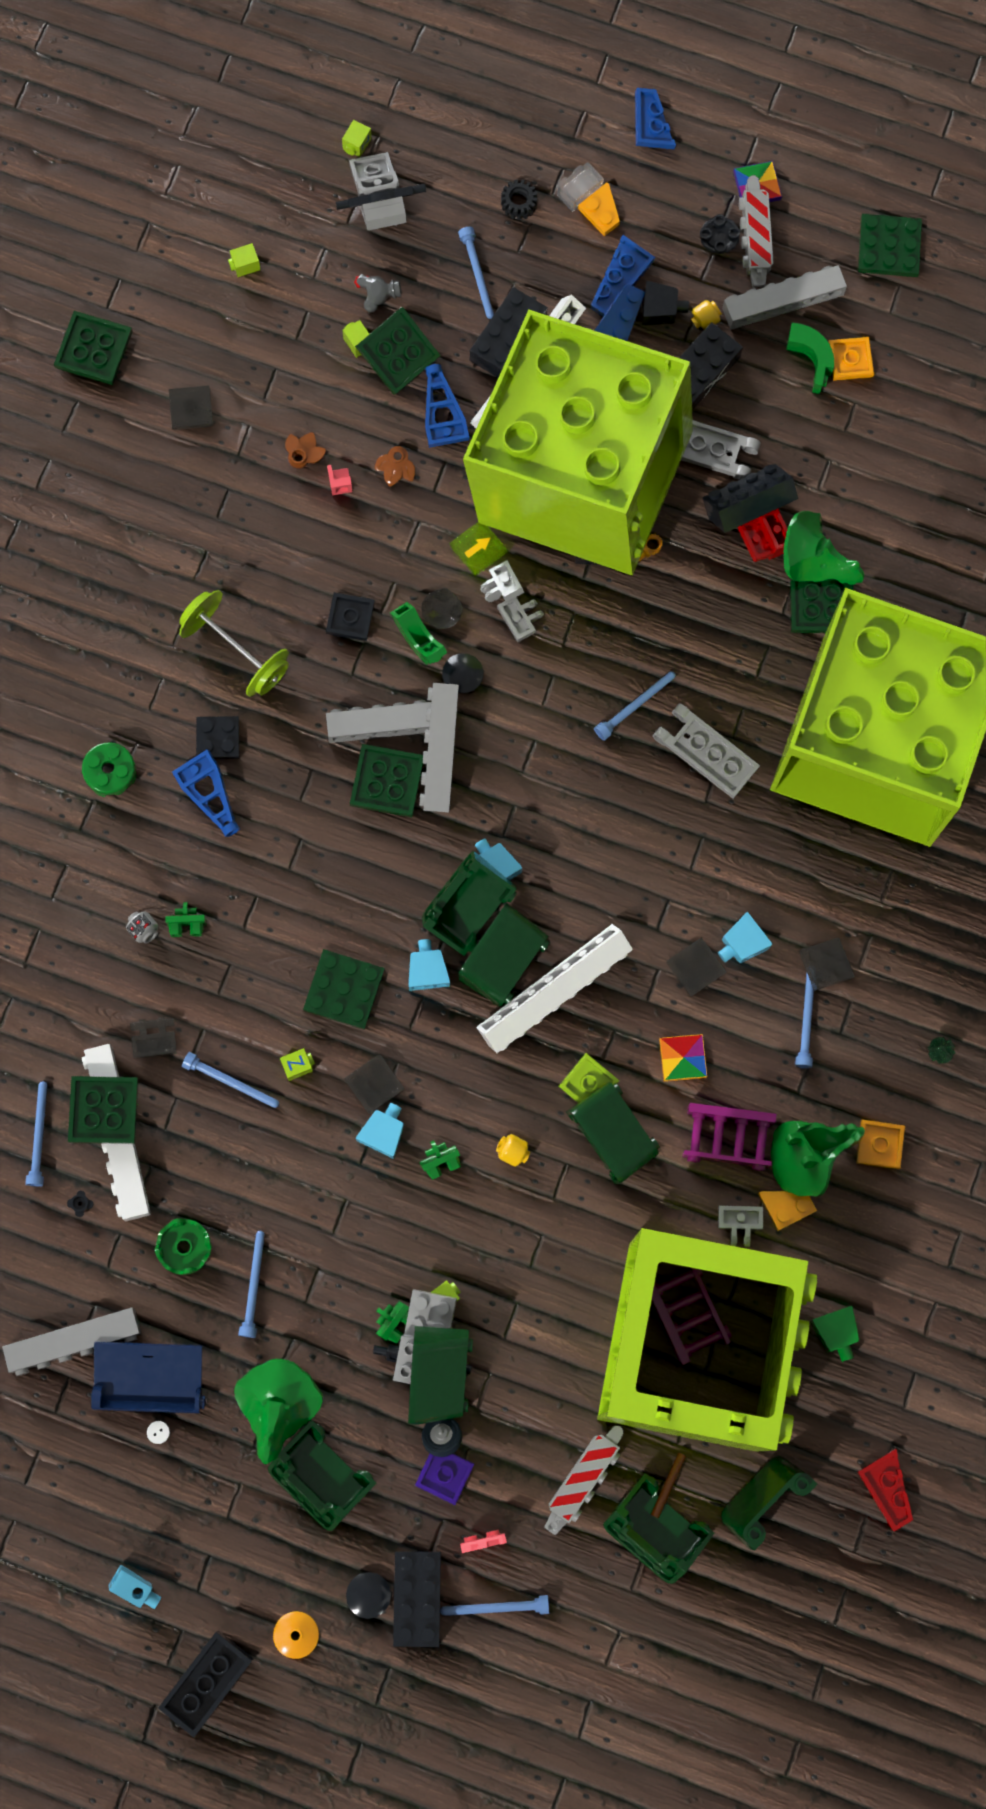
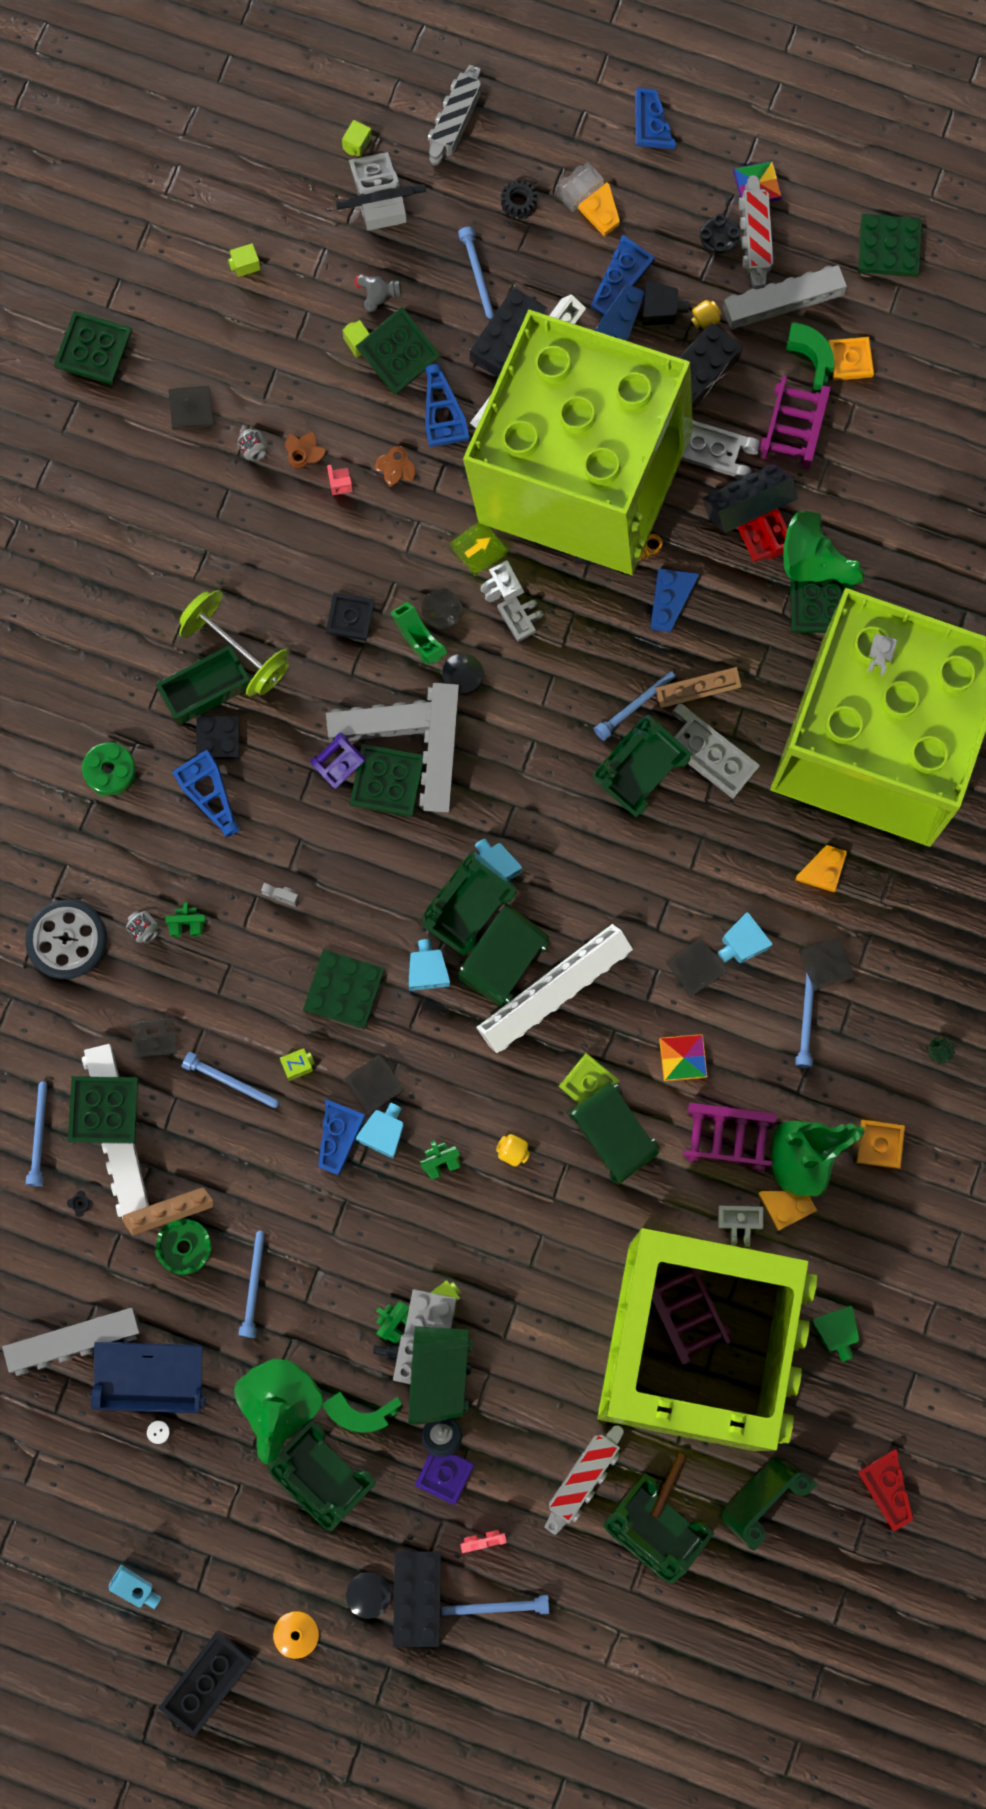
(94, 942): none -> wedge
(167, 1211): none -> medium nougat plate
(203, 685): none -> dark green piece
(252, 445): none -> light grey head
(284, 895): none -> light grey plate
(339, 1135): none -> blue wing
(343, 765): none -> dark purple plate
(348, 1418): none -> green arch
(455, 115): none -> light grey hinge
(640, 764): none -> dark green windscreen
(670, 596): none -> blue wing
(698, 687): none -> medium nougat plate
(814, 417): none -> magenta fence
(824, 869): none -> light orange wing
(881, 650): none -> light grey plate

